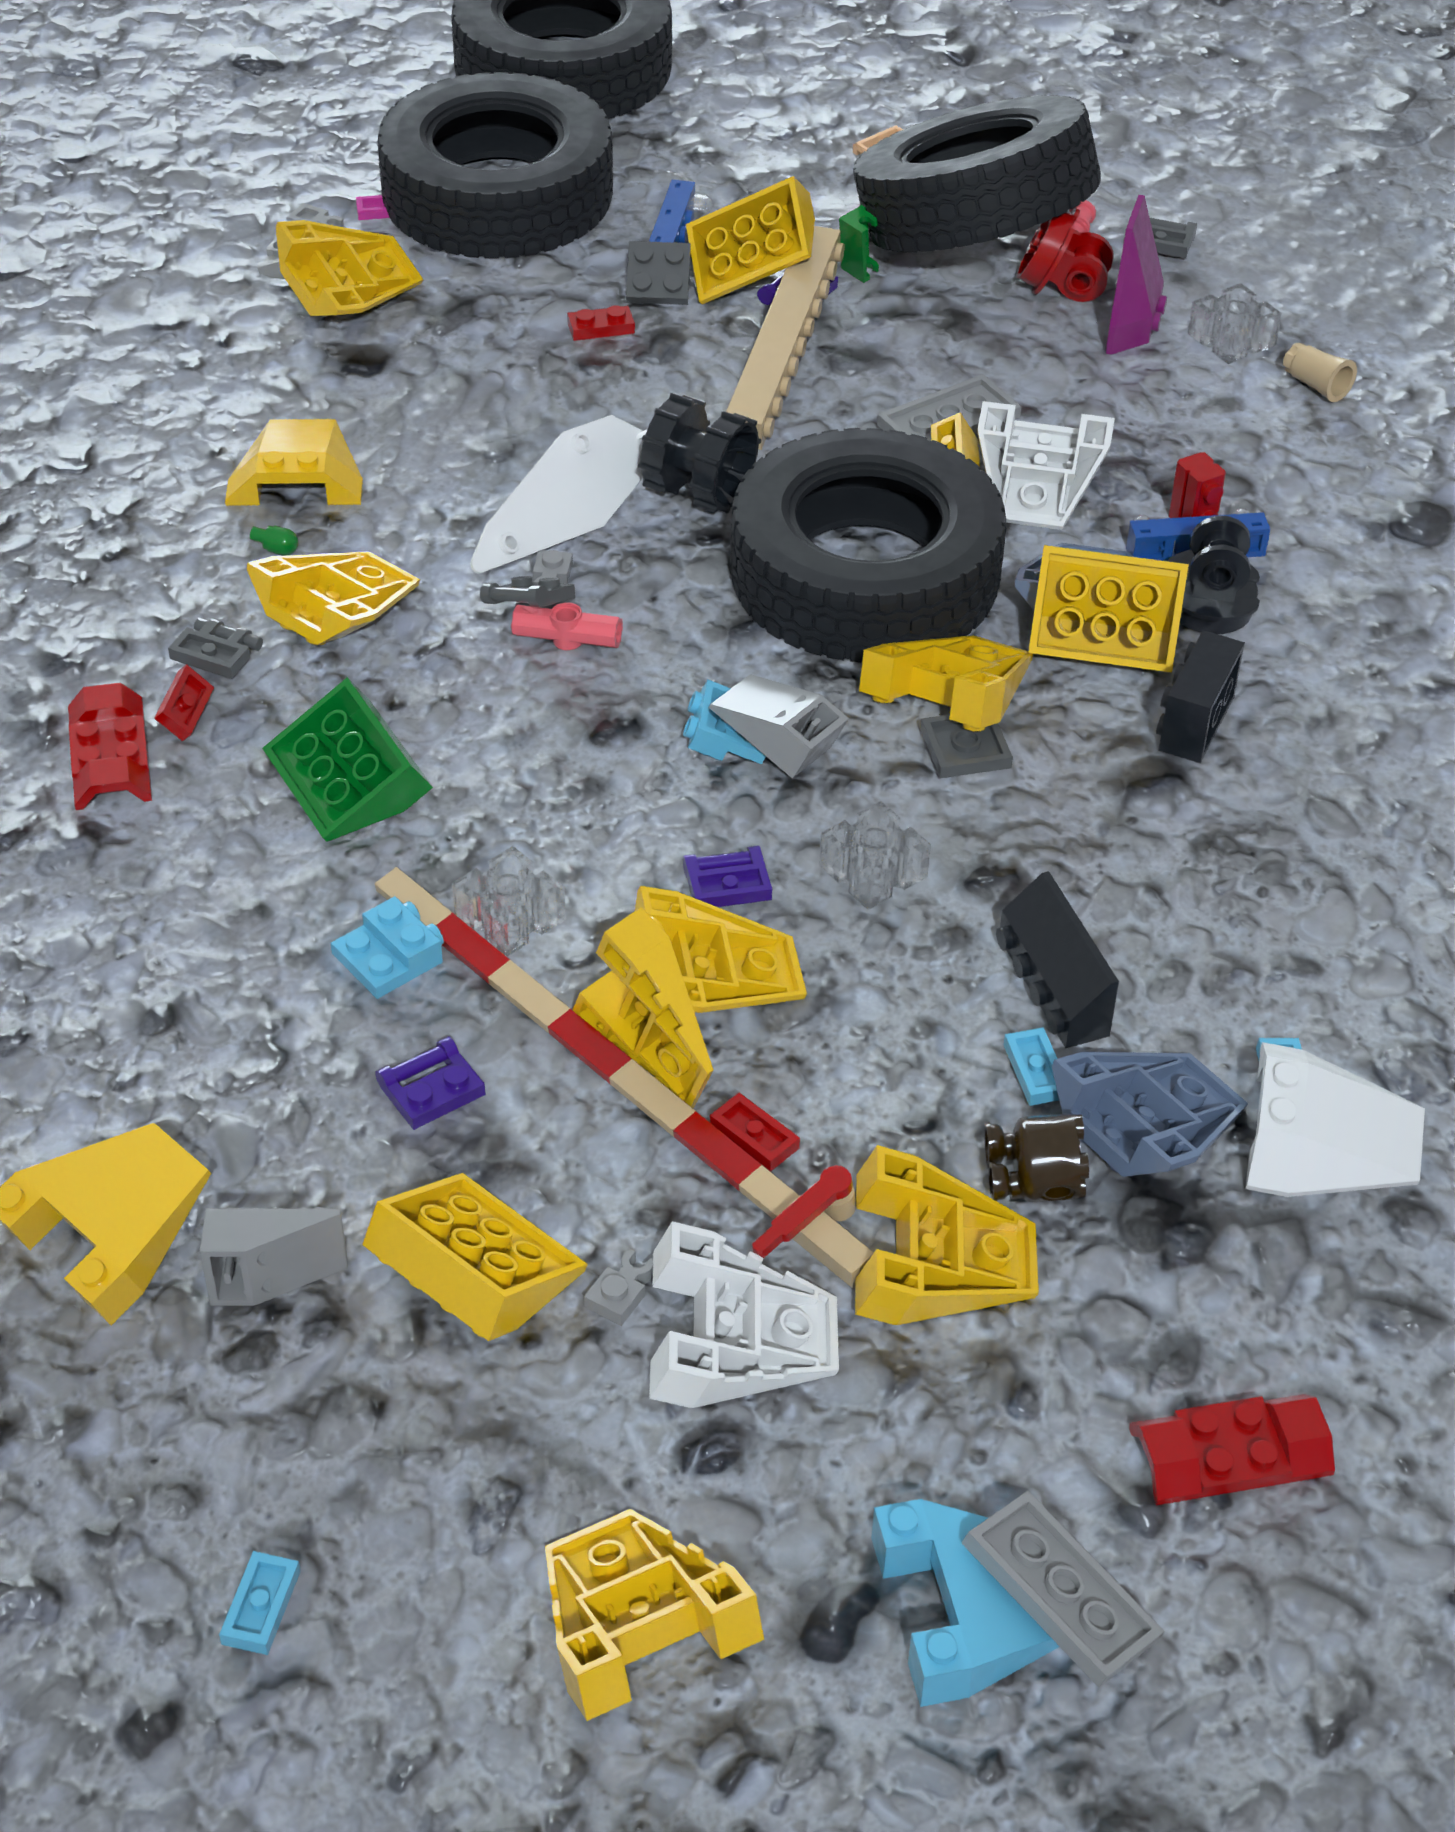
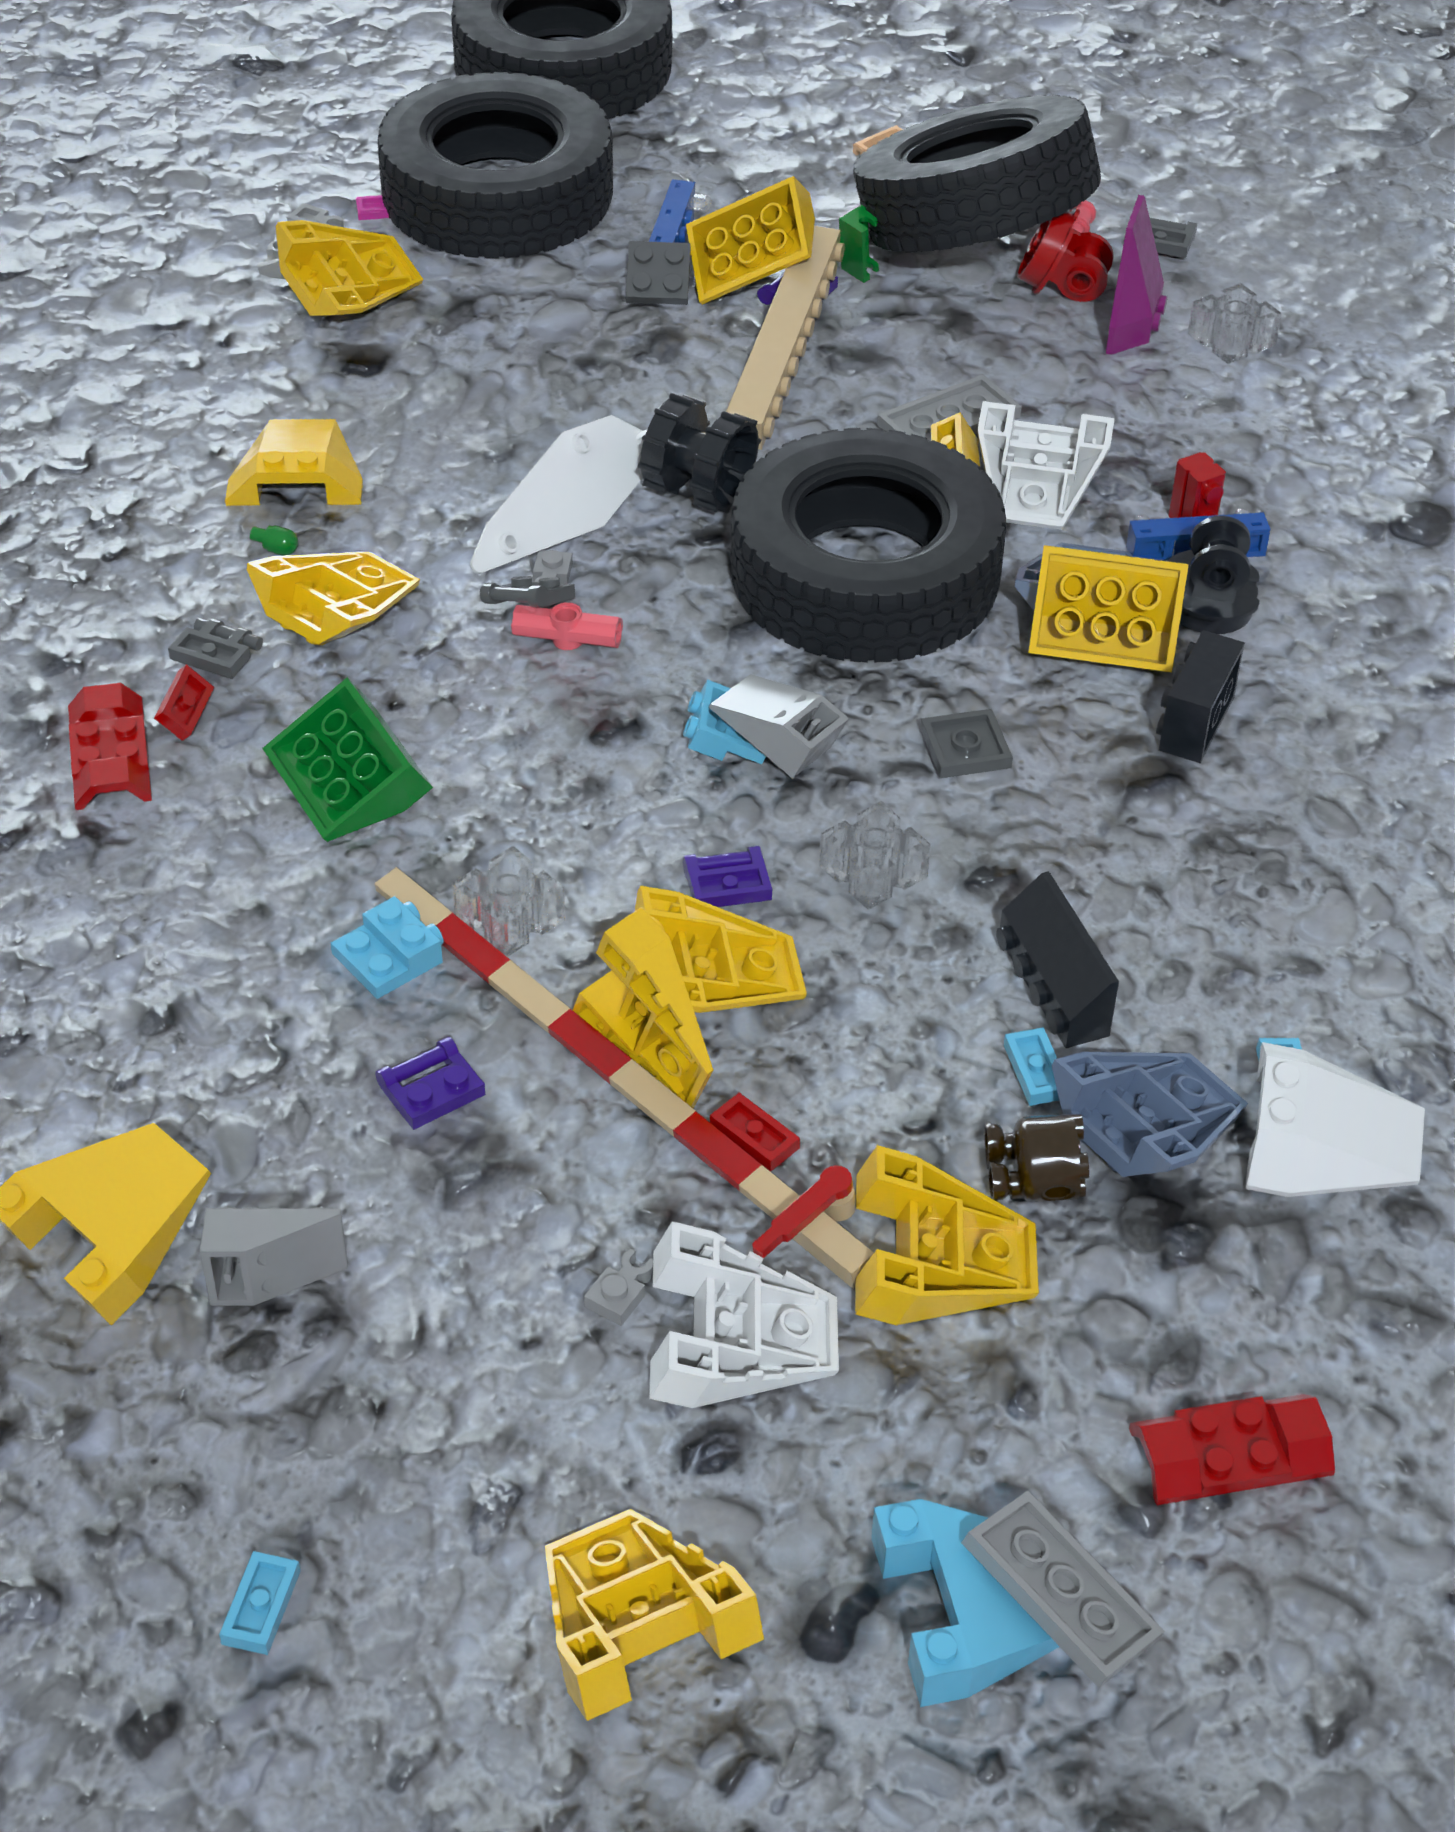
(471, 1254): yellow slope -> none
(601, 322): red plate -> none
(959, 672): yellow wedge -> none
(1321, 371): tan plant -> none

